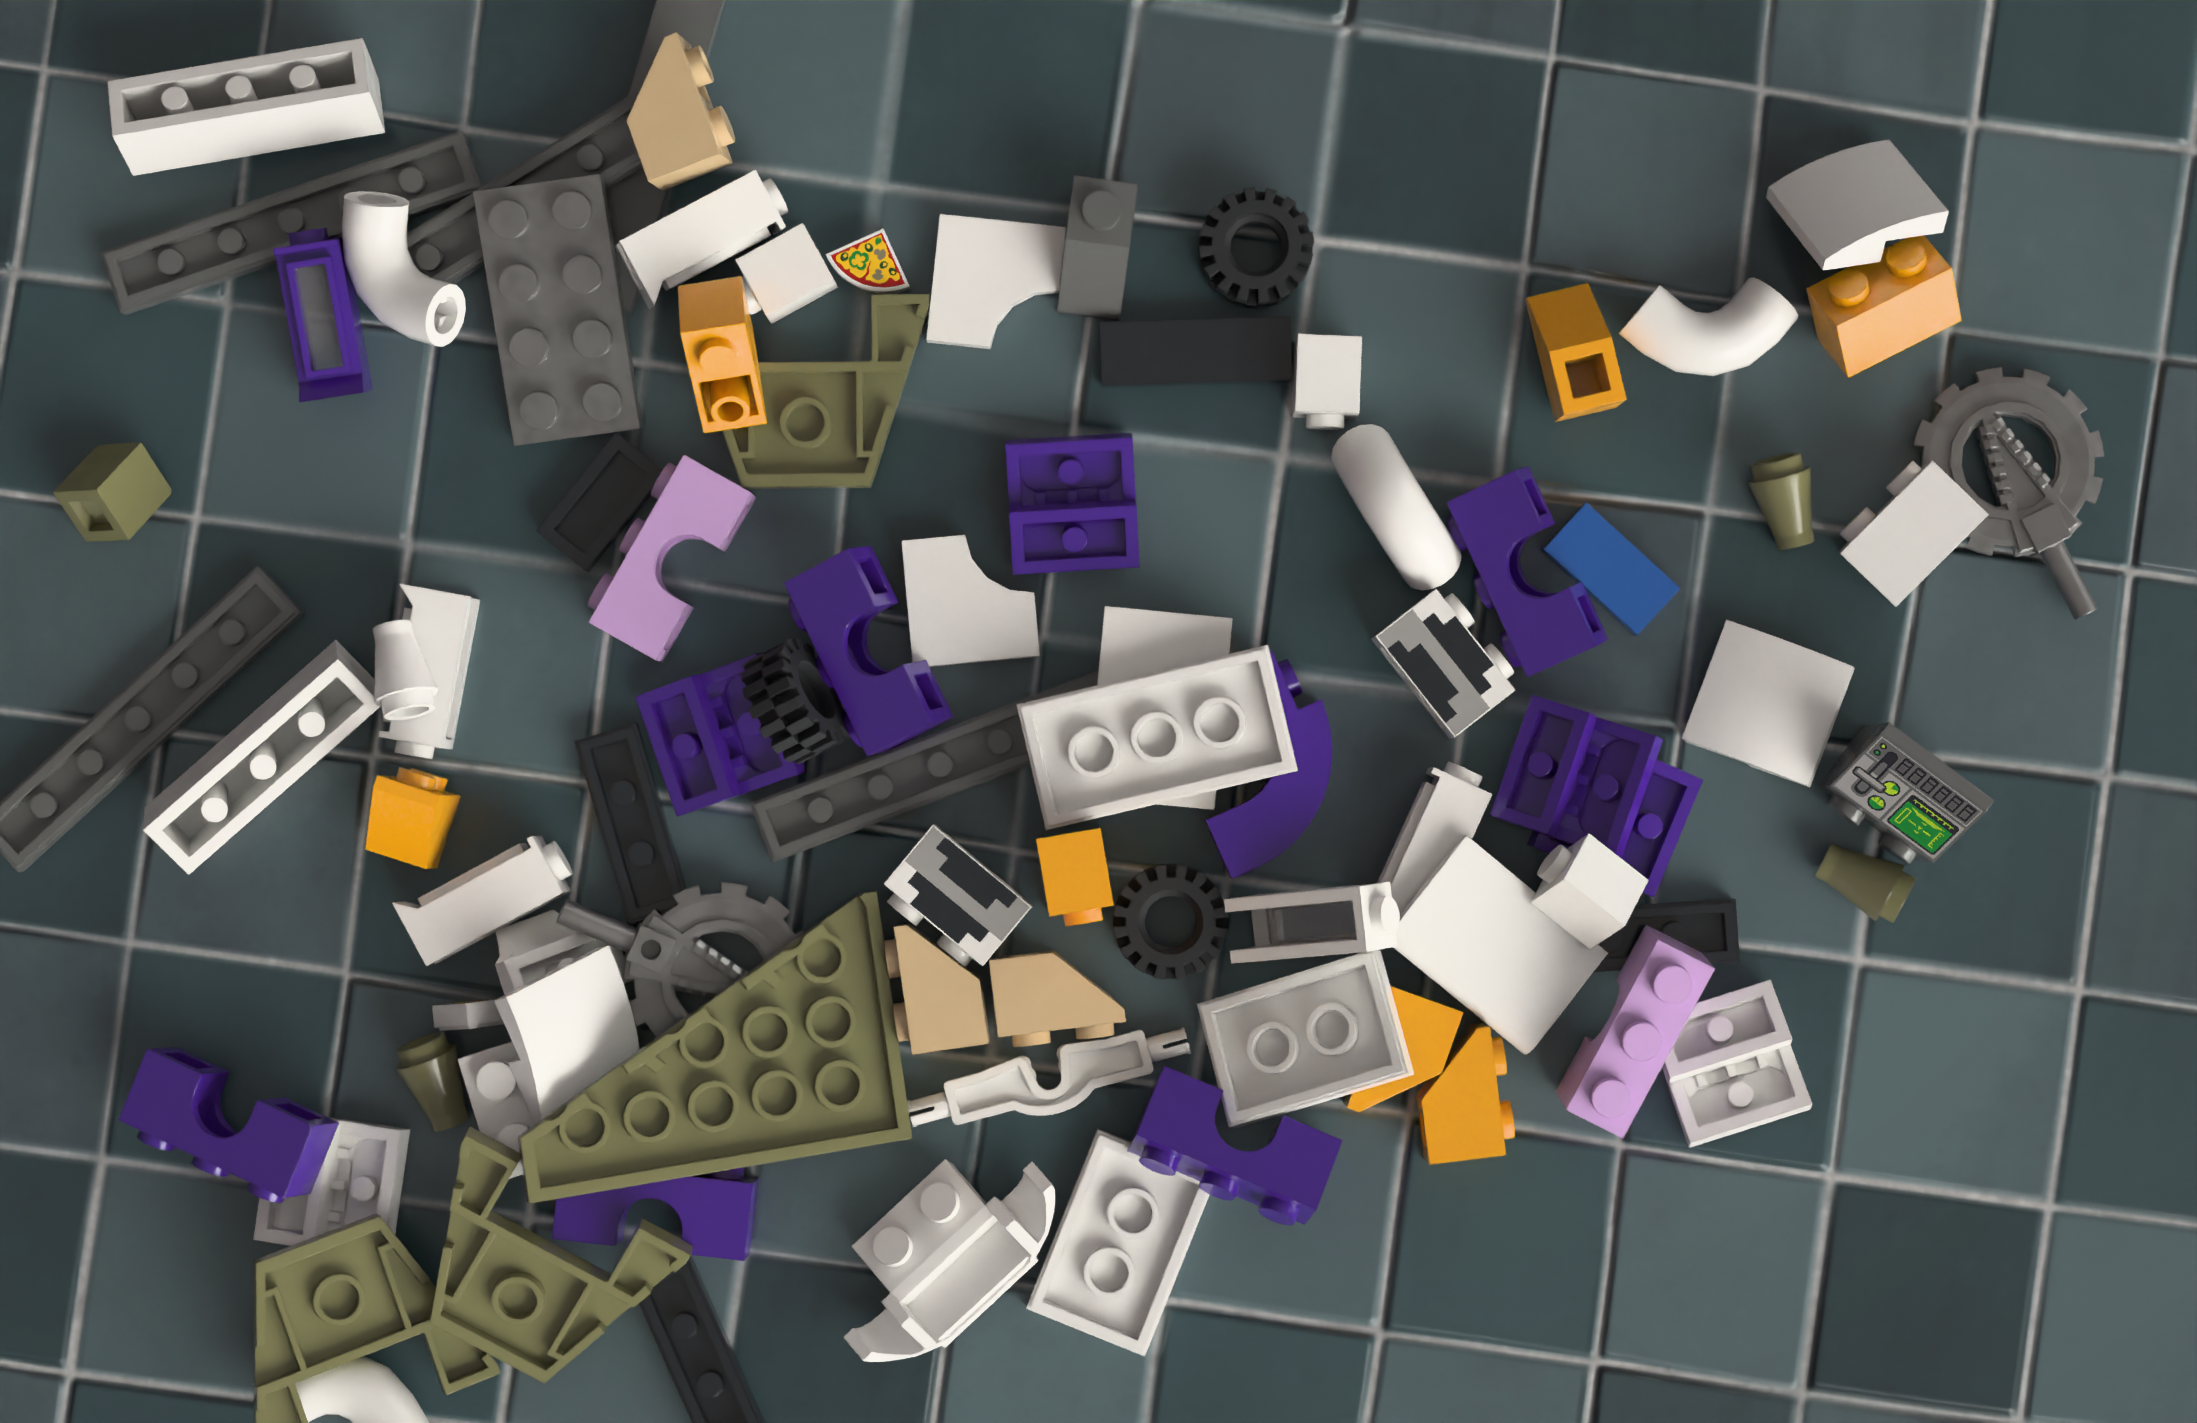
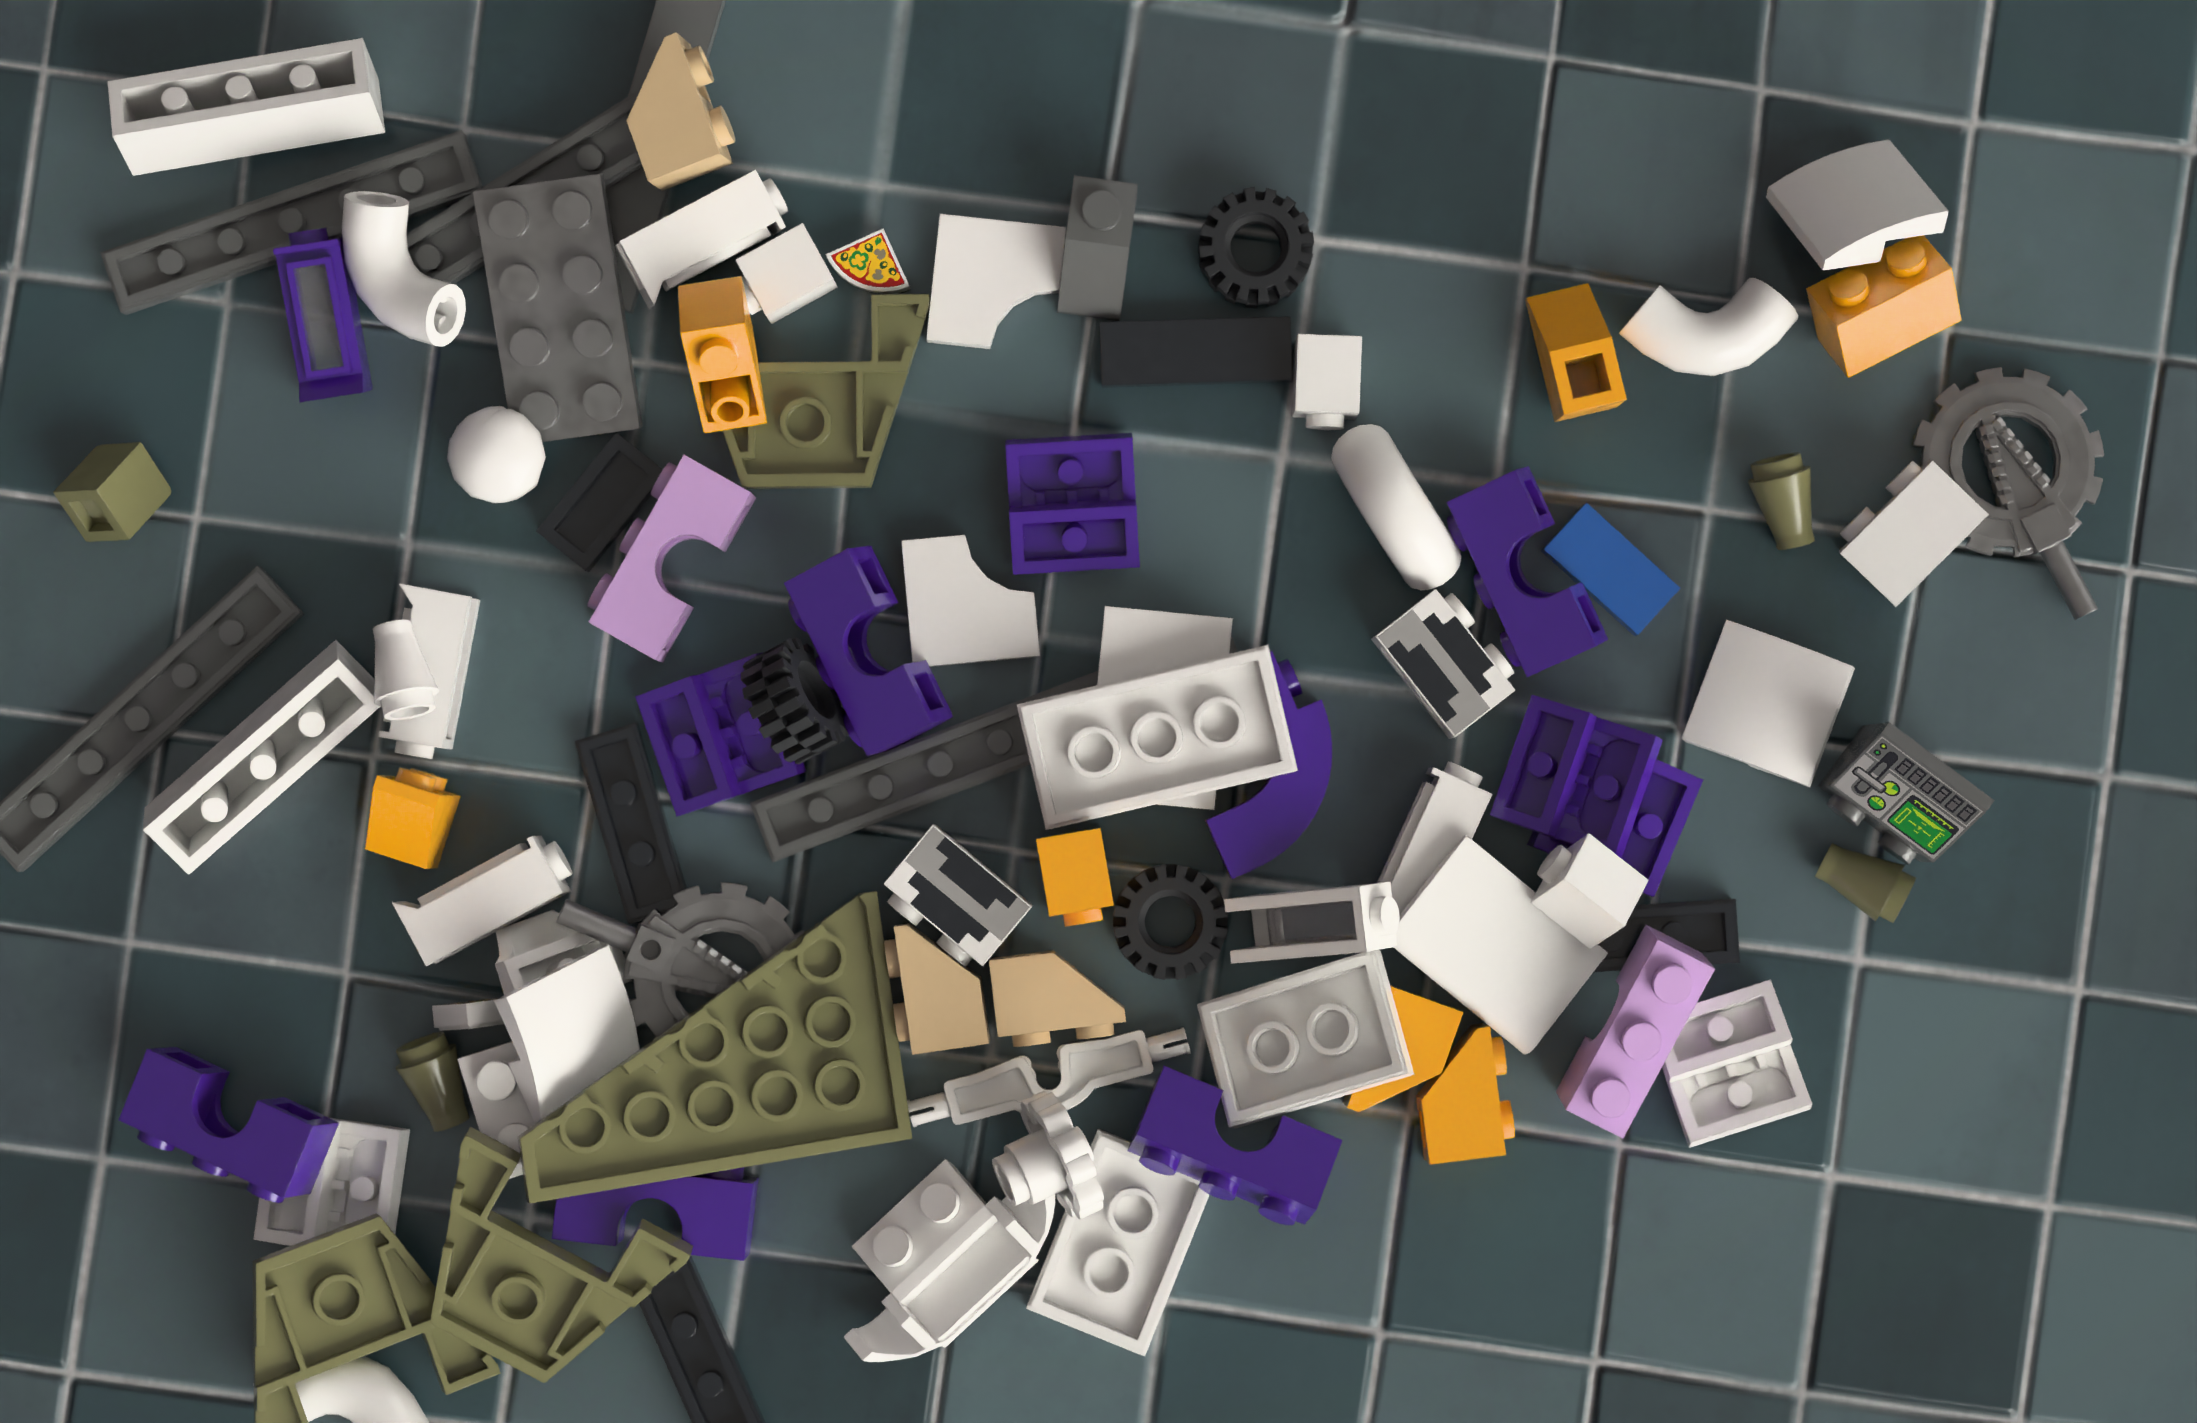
(496, 455): none -> white hair
(1049, 1160): none -> white plant

